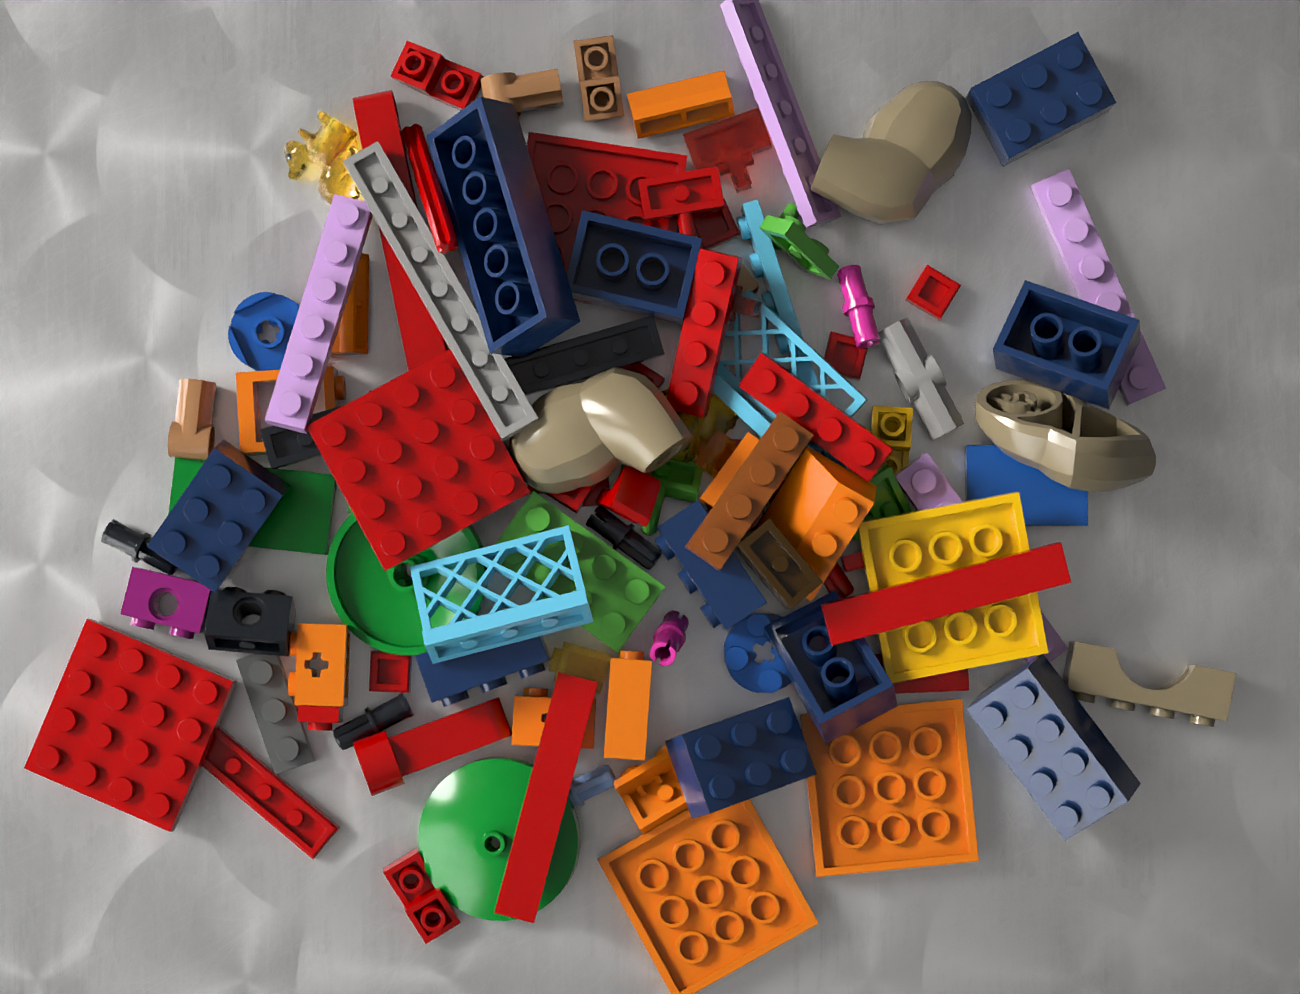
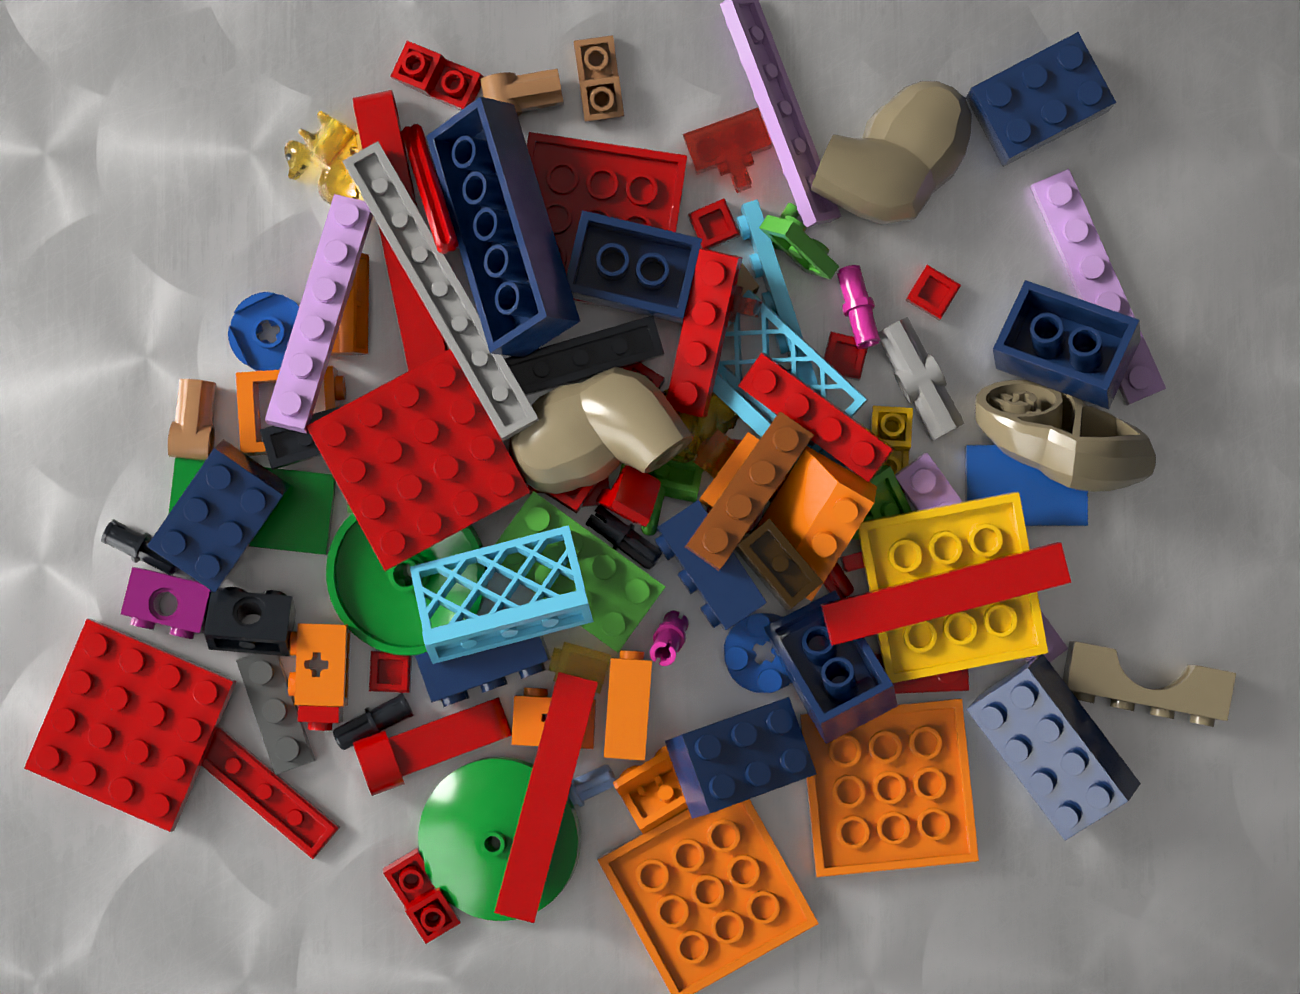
(680, 104): orange piece -> none
(681, 196): red plate -> none

